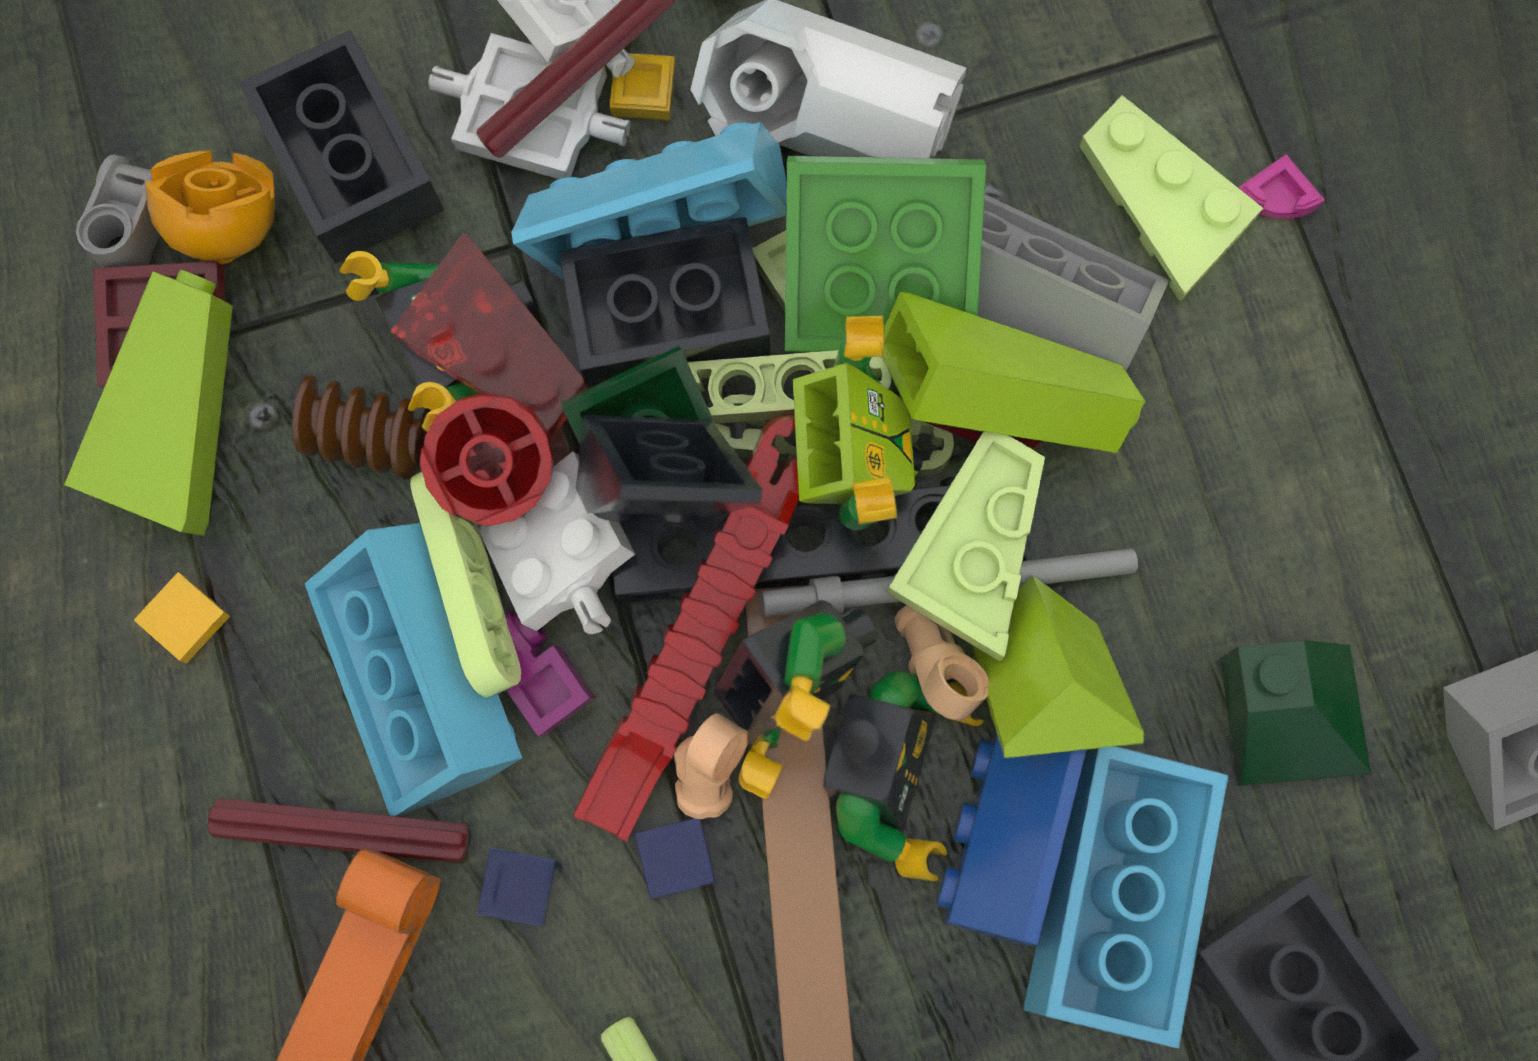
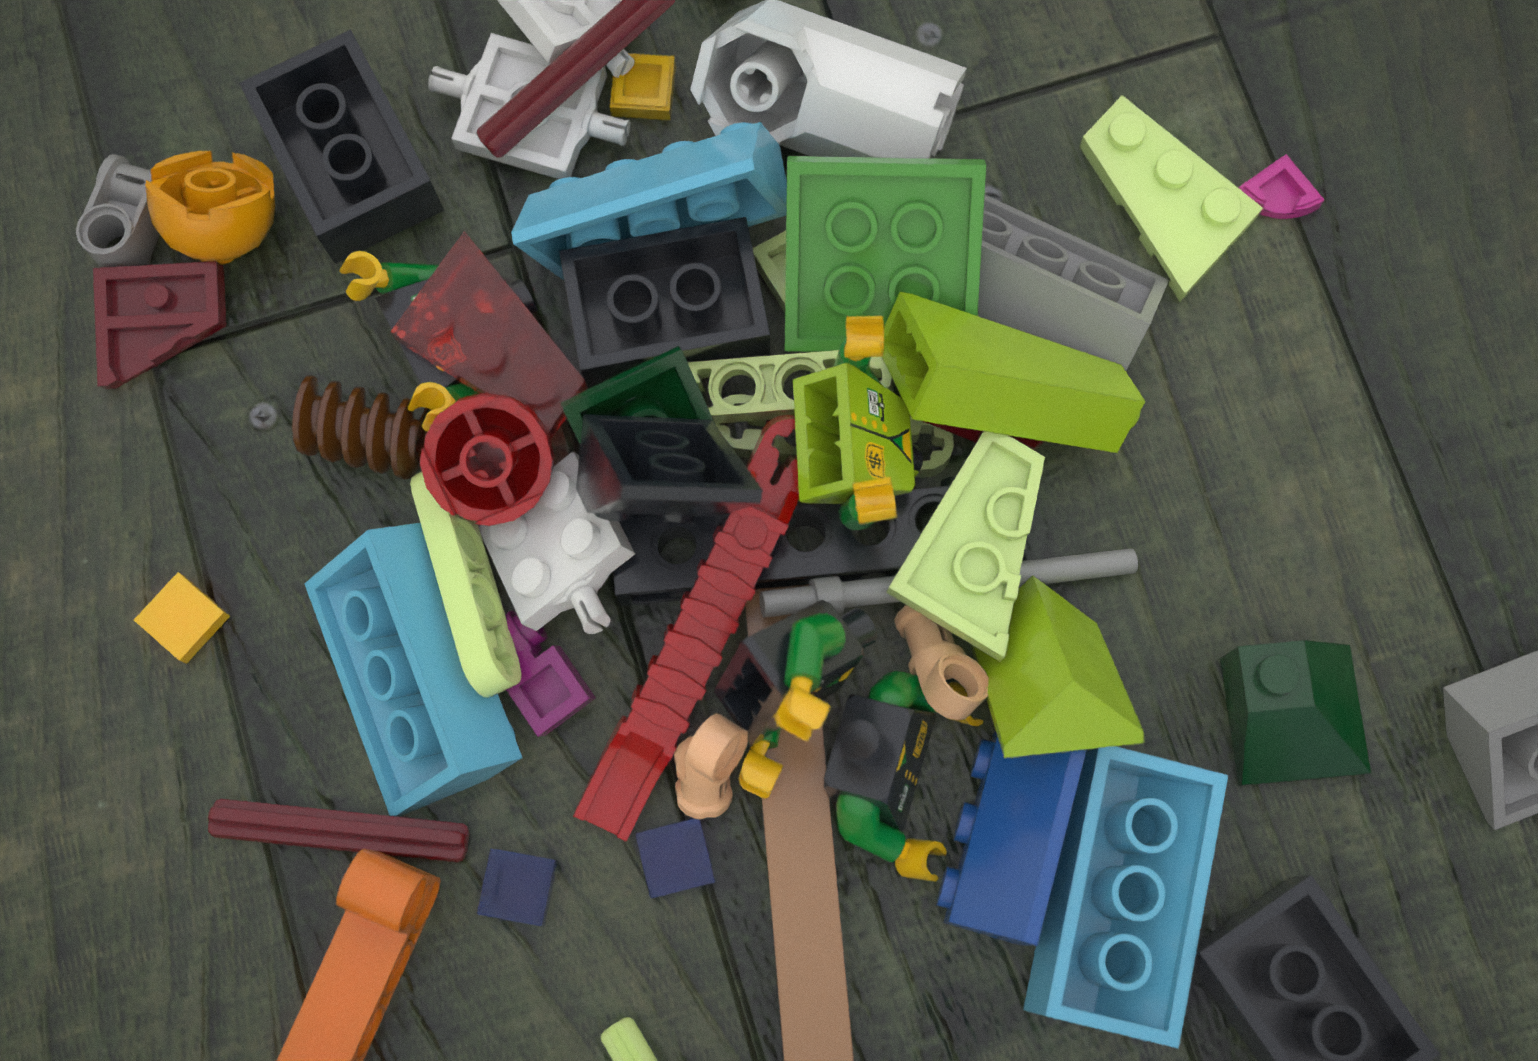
(161, 408): lime slope -> none

